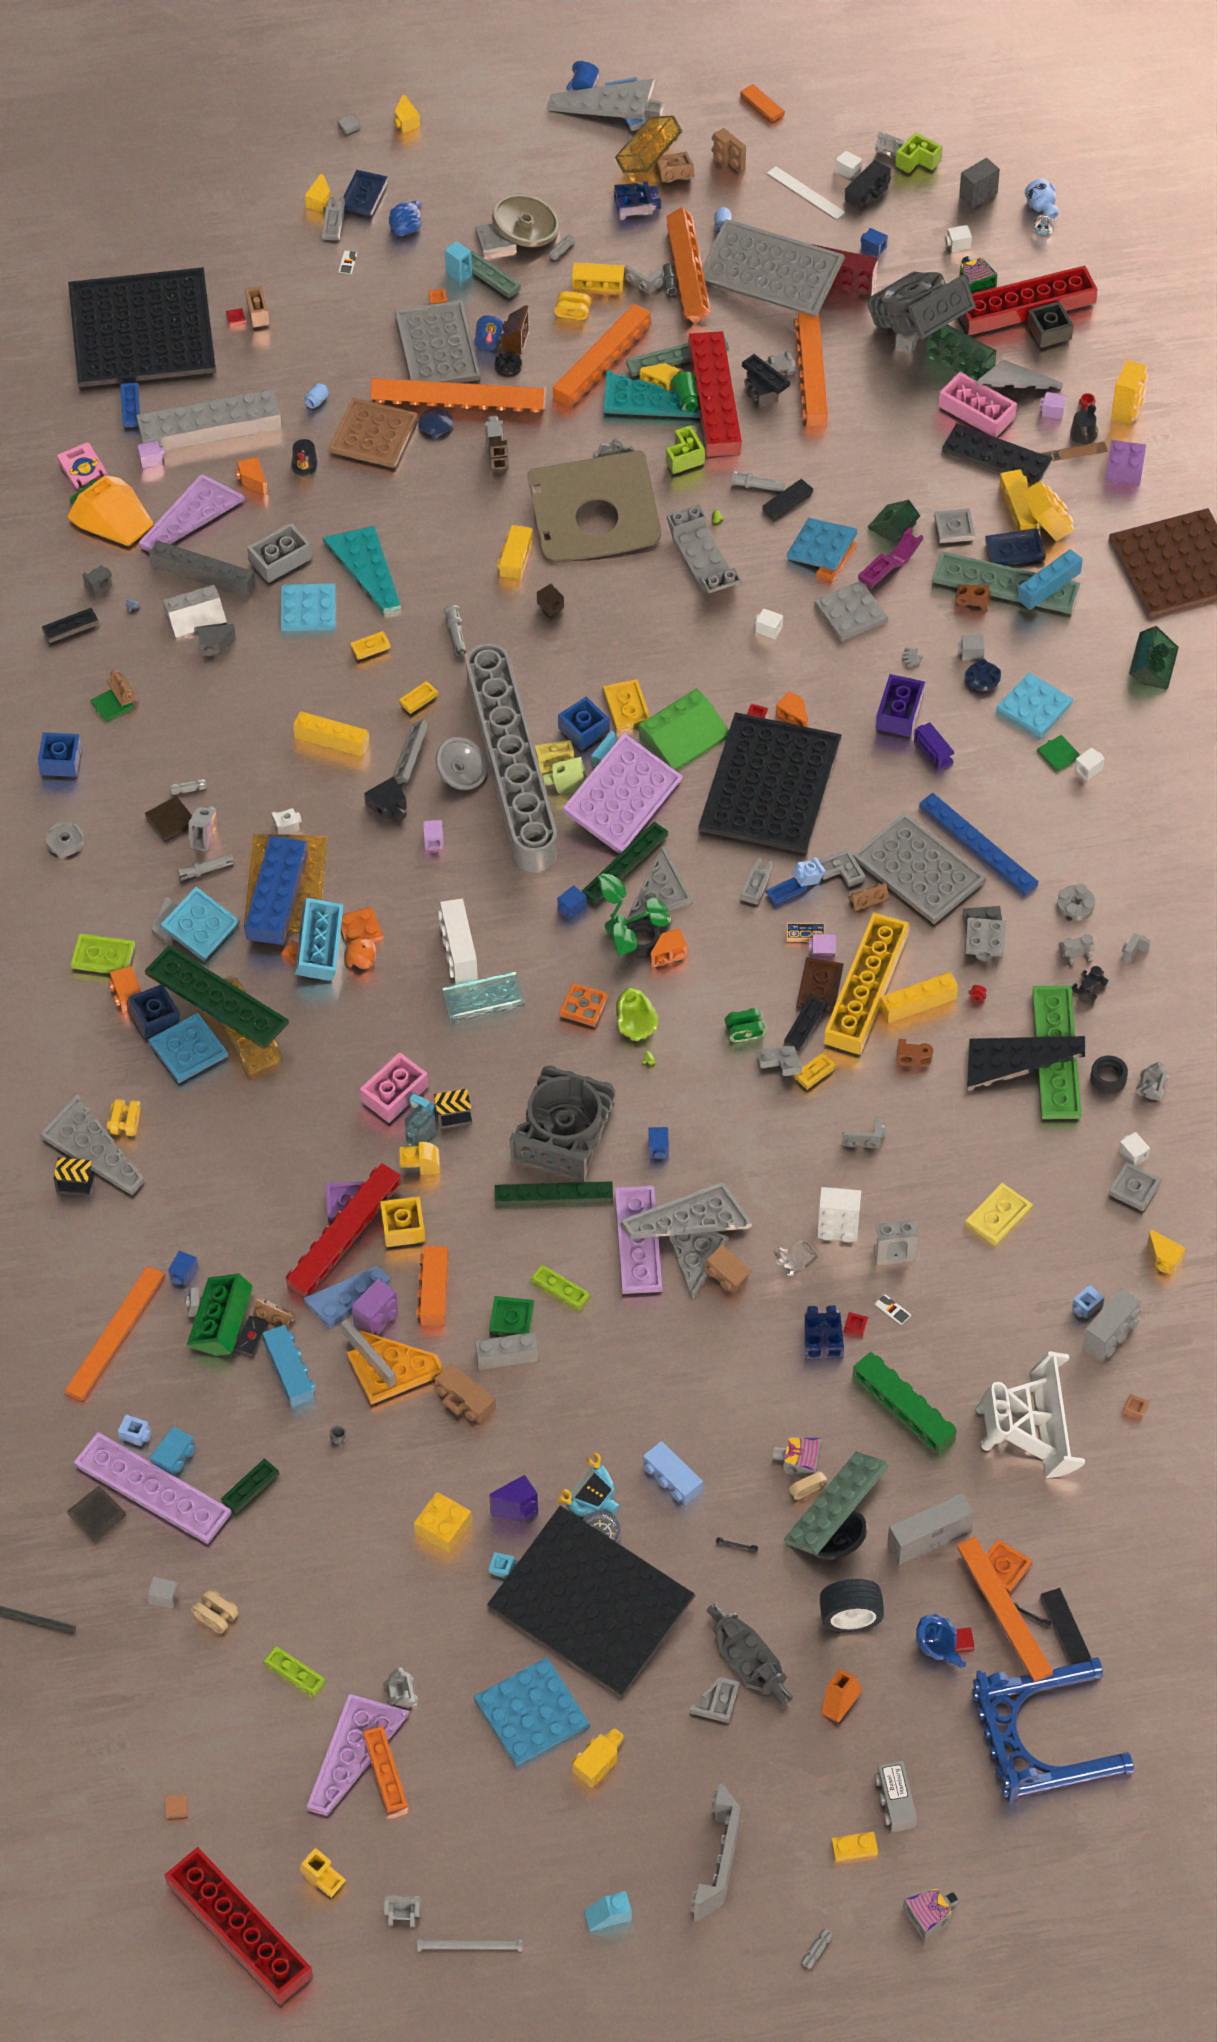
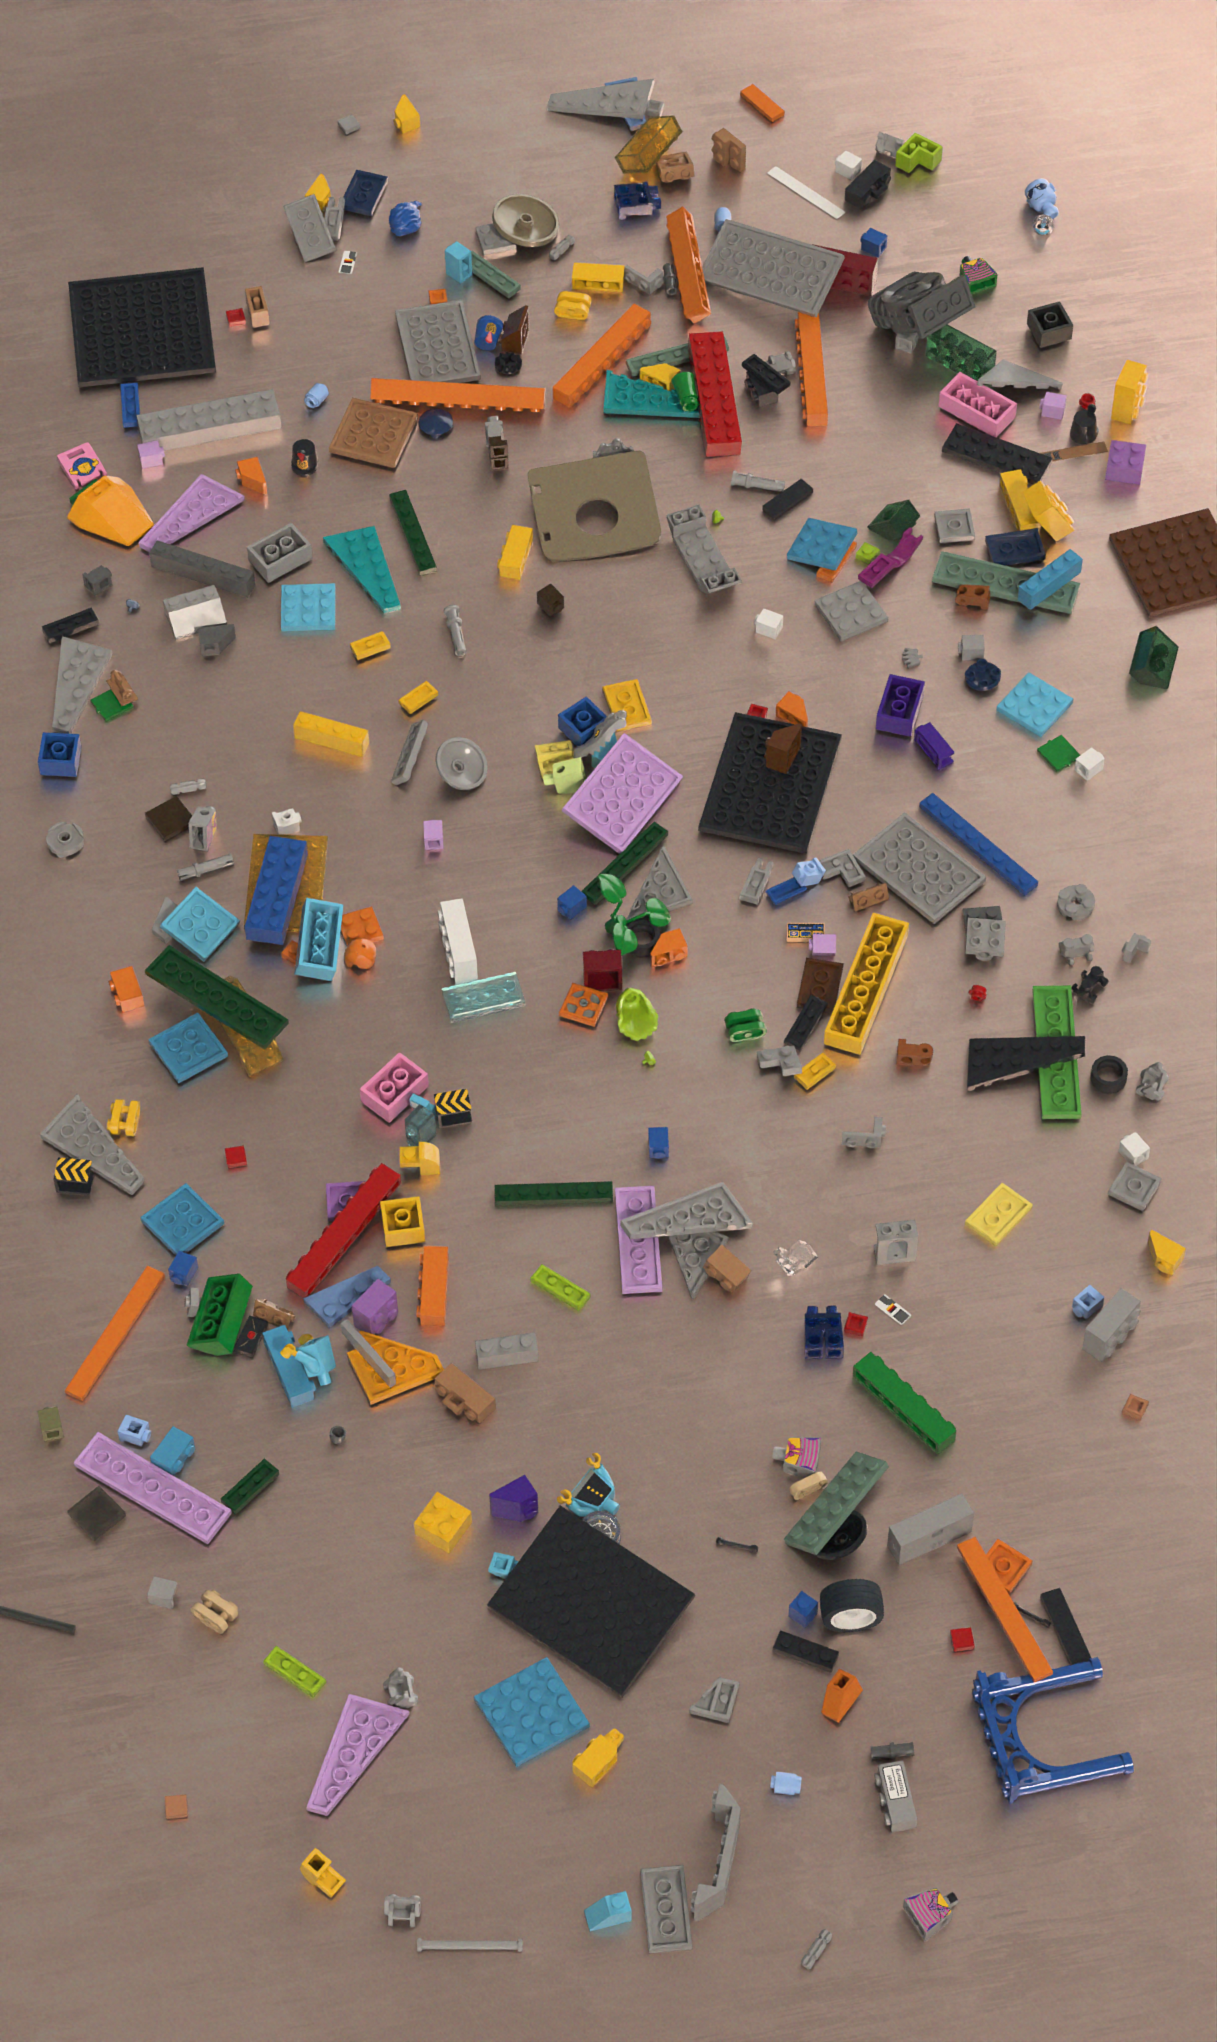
(50, 1423): none -> olive brick
(78, 675): none -> light grey wing
(102, 953): lime plate -> none
(153, 1011): dark blue brick -> none
(182, 1220): none -> dark azure plate
(235, 1156): none -> red tile
(238, 1925): red brick -> none
(309, 228): none -> light grey tile
(315, 1355): none -> medium azure torso
(384, 1769): orange tile -> none
(387, 800): black torso -> none
(413, 532): none -> dark green plate
(511, 758): light grey beam -> none
(511, 1316): green plate -> none
(558, 1100): dark grey brick -> none
(584, 76): blue hat -> none
(602, 734): none -> light grey animal
(602, 970): none -> dark red piece
(666, 1909): none -> light grey tile
(672, 1473): light blue brick -> none
(683, 730): bright green slope -> none
(686, 452): lime brick -> none
(748, 1655): dark grey plate -> none
(783, 748): none -> reddish brown slope
(786, 1783): none -> light blue brick
(803, 1609): none -> blue brick
(805, 1651): none -> black plate
(839, 1214): white brick -> none
(854, 1846): yellow plate -> none
(867, 553): none -> lime plate
(892, 1750): none -> dark grey pin
(918, 997): yellow brick -> none
(938, 1639): blue hair -> none
(958, 238): white brick -> none
(979, 182): dark grey brick -> none
(1000, 1403): white piece -> none
(1011, 302): red brick -> none

